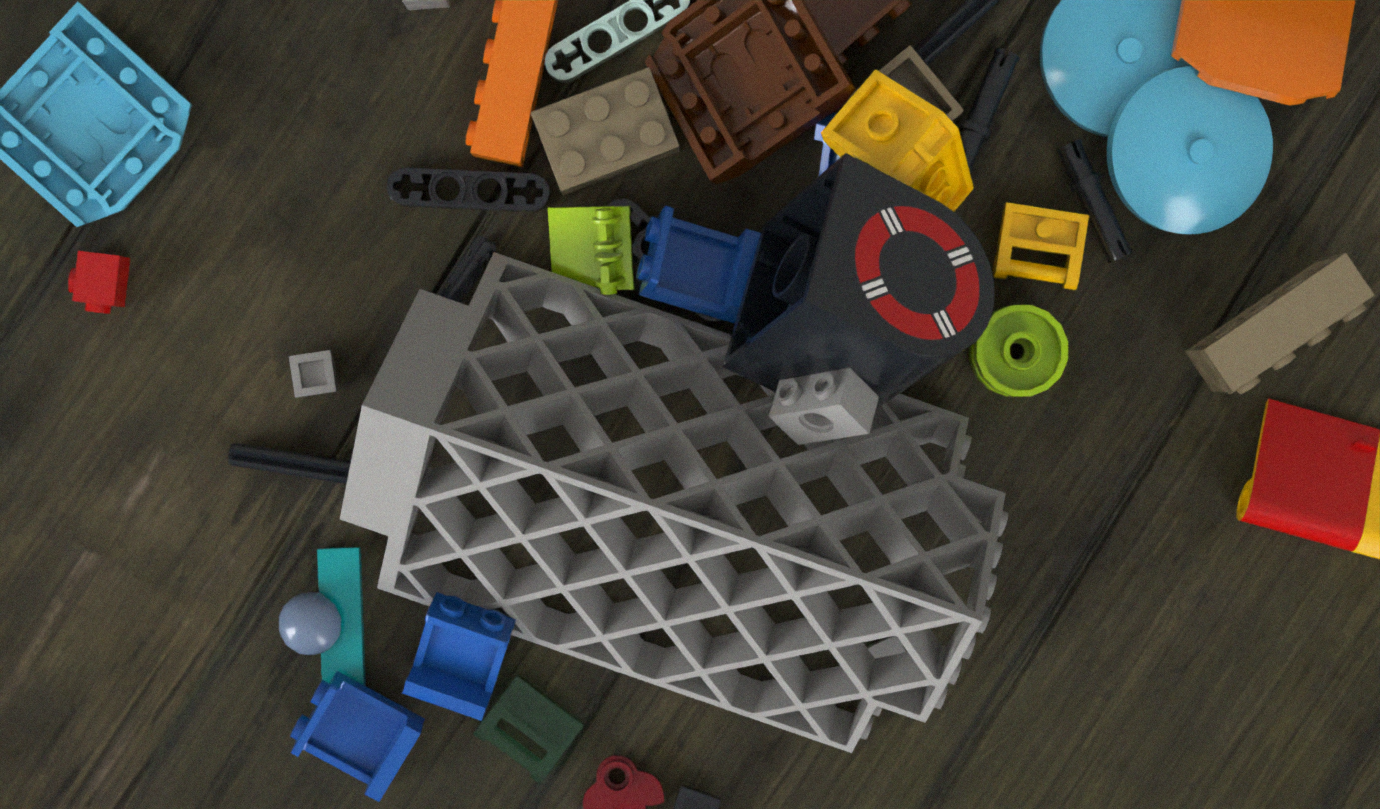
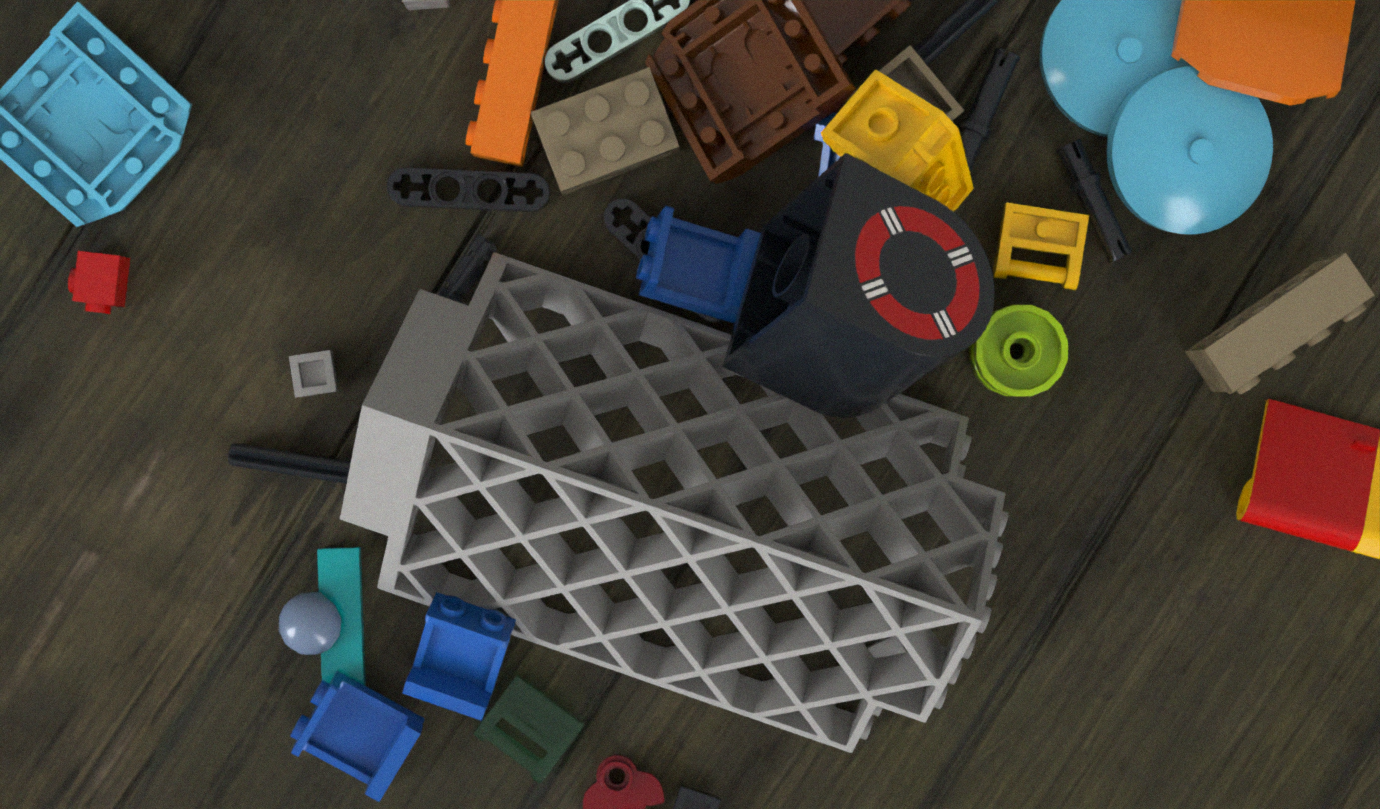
(592, 246): lime hinge -> none
(824, 406): light grey brick -> none

